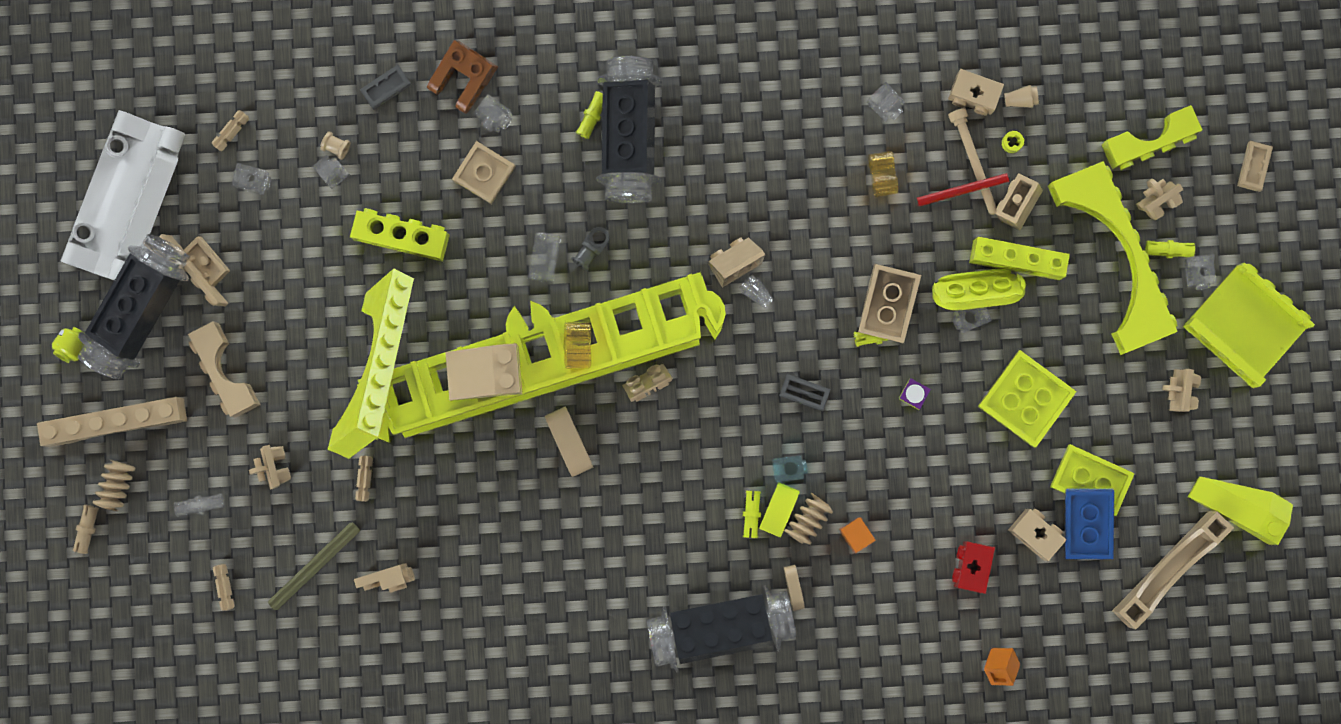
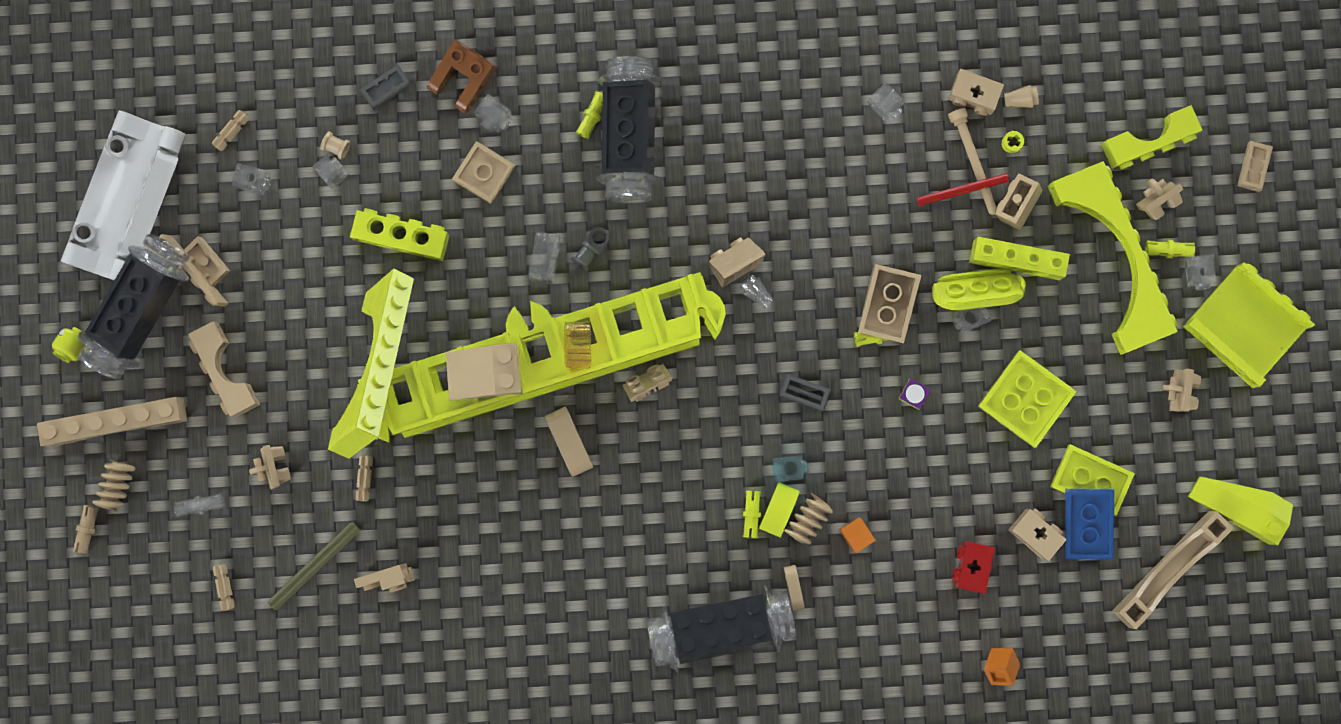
(883, 173): clear yellow axle -> none

